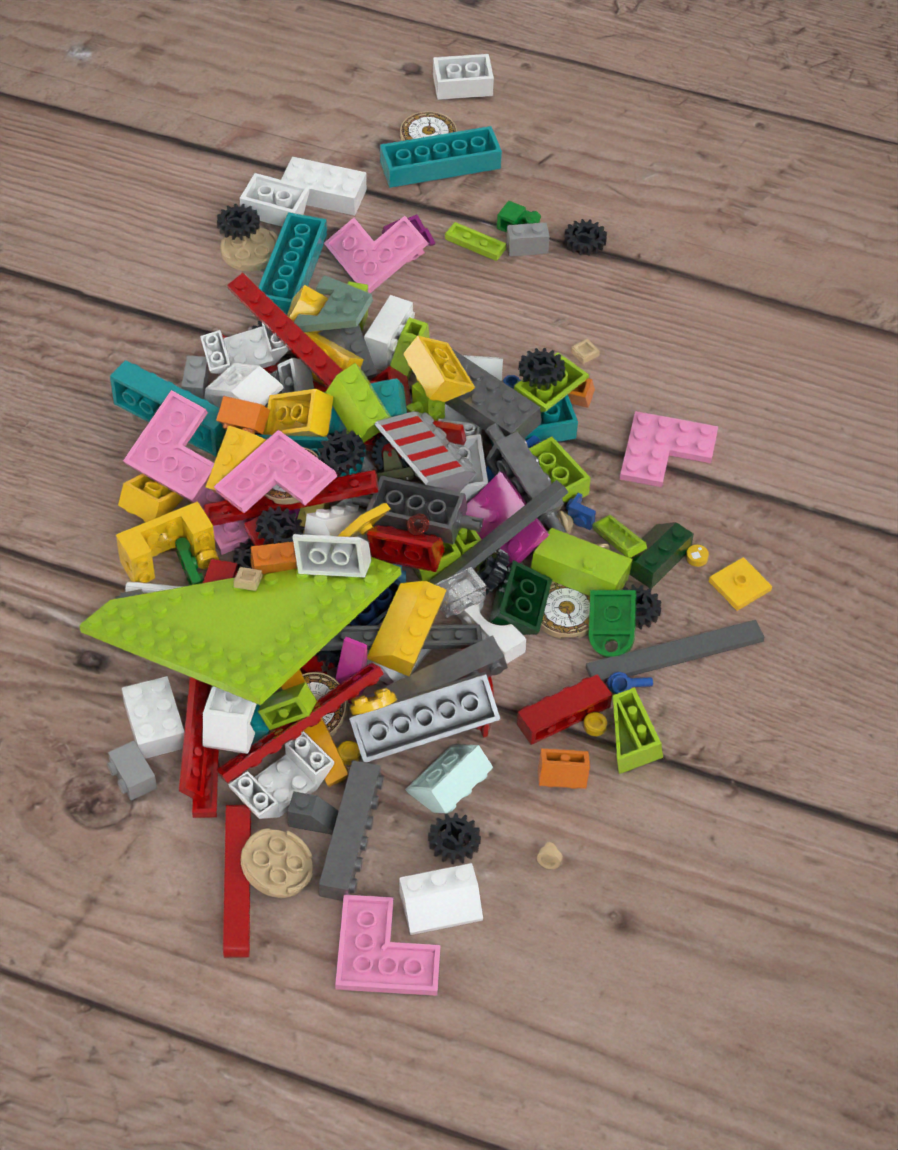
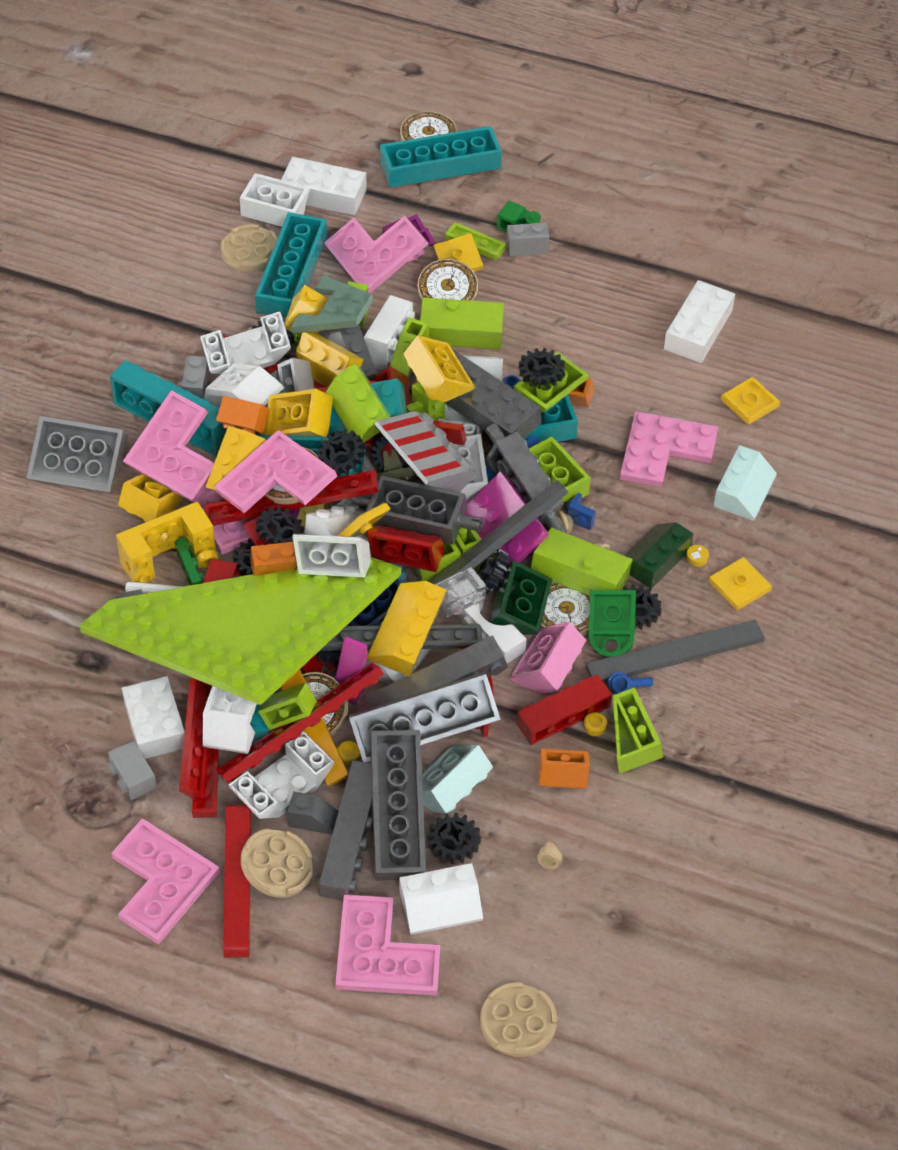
(77, 454): none -> light grey slope
(173, 878): none -> bright pink plate
(238, 221): black gear -> none
(248, 578): tan tile -> none
(284, 329): red plate -> none
(382, 698): yellow tile -> none
(397, 804): none -> flat silver brick
(410, 524): clear red bush -> none
(448, 281): none -> tile
(460, 249): none -> yellow plate
(463, 76): white brick -> none
(464, 322): none -> lime brick
(518, 1019): none -> tan tile
(549, 658): none -> bright pink slope
(585, 237): black gear -> none
(585, 351): tan tile -> none
(619, 536): lime plate -> none
(699, 321): none -> white brick
(745, 484): none -> light aqua slope
(750, 400): none -> yellow plate

